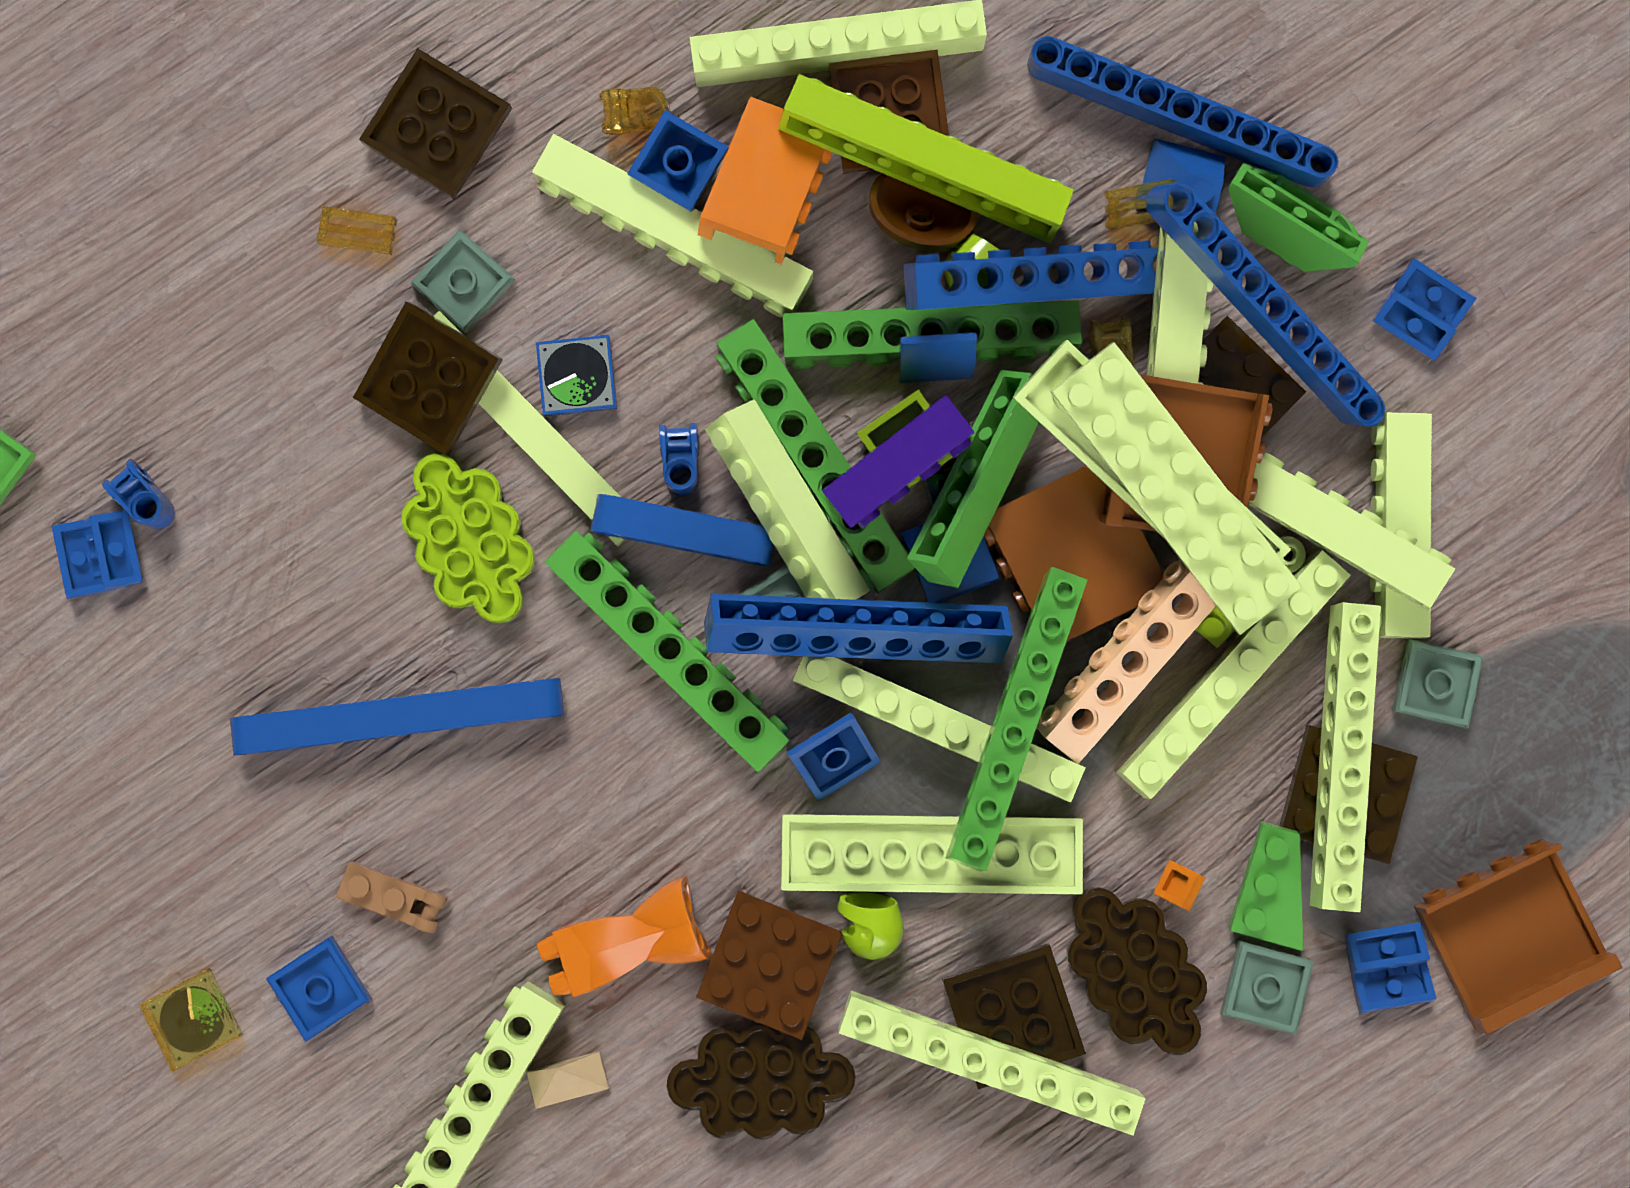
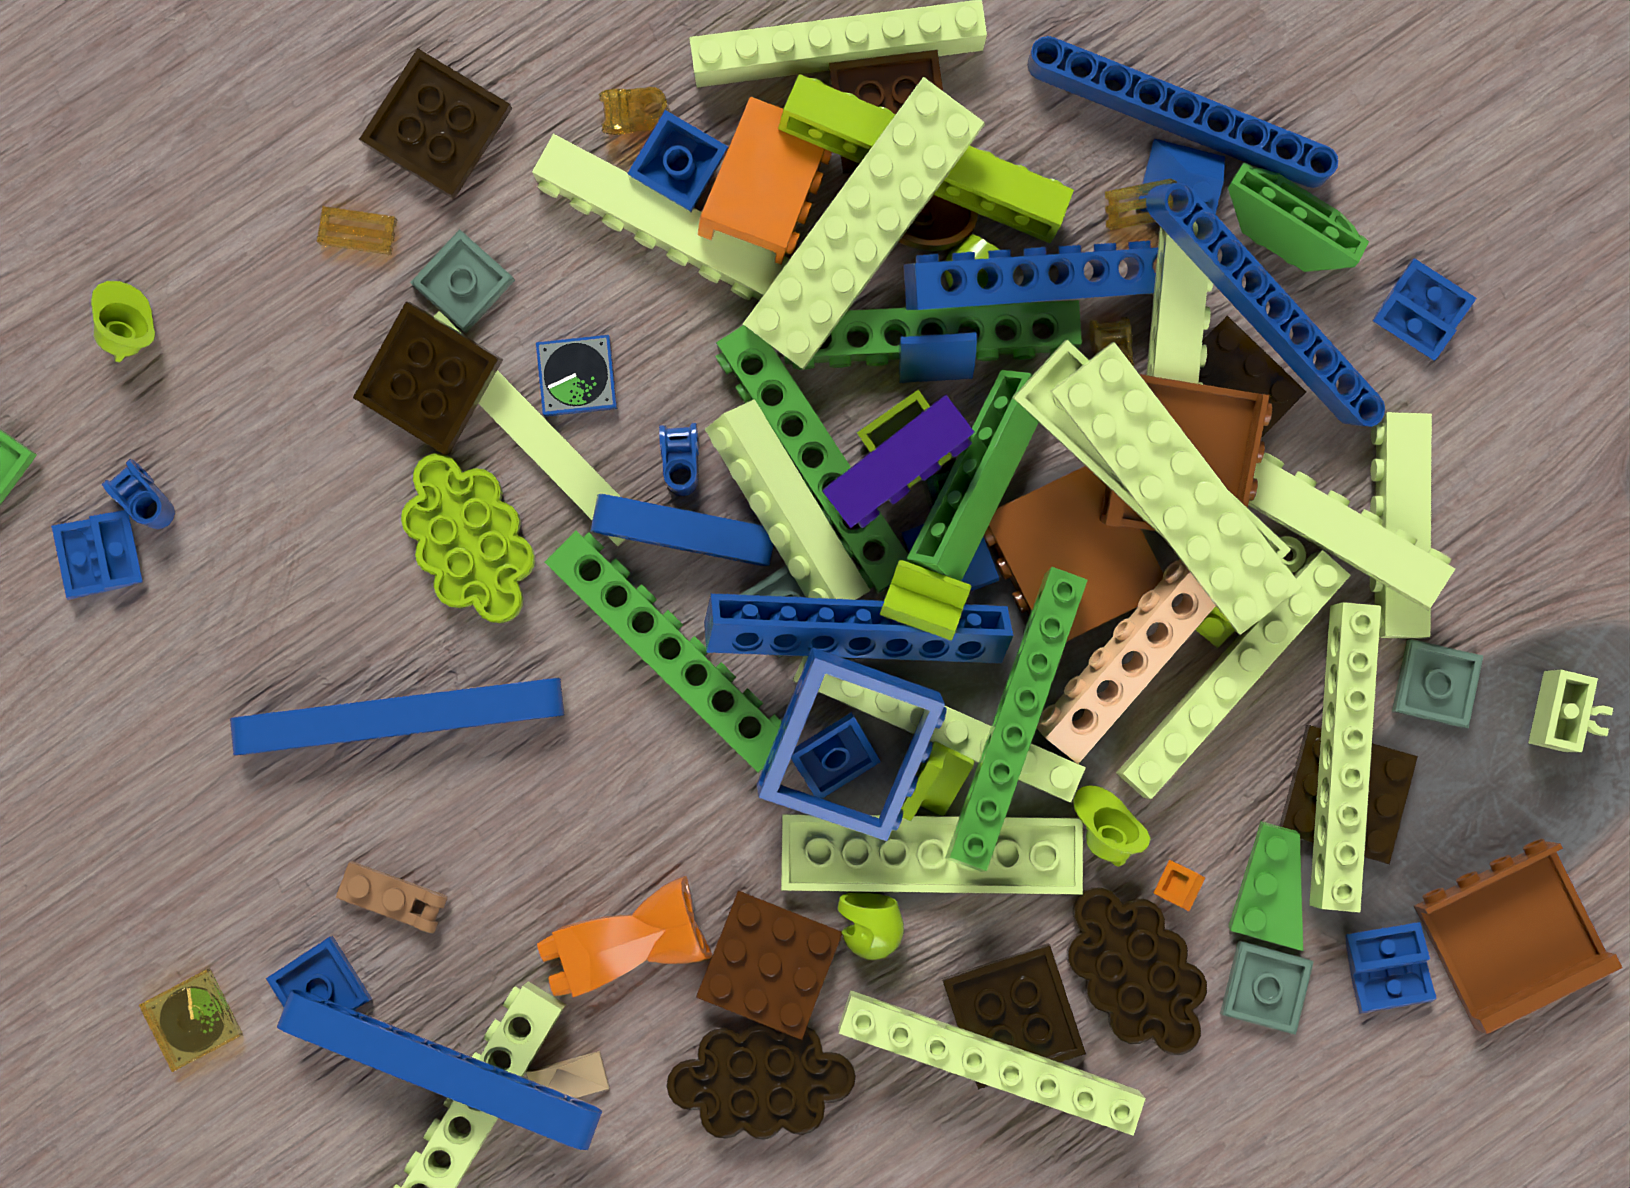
(121, 319): none -> lime piece
(440, 1069): none -> blue beam
(815, 668): none -> window
(864, 223): none -> yellowish green plate
(925, 600): none -> lime panel
(938, 781): none -> lime panel
(1111, 827): none -> lime piece
(1565, 711): none -> yellowish green brick

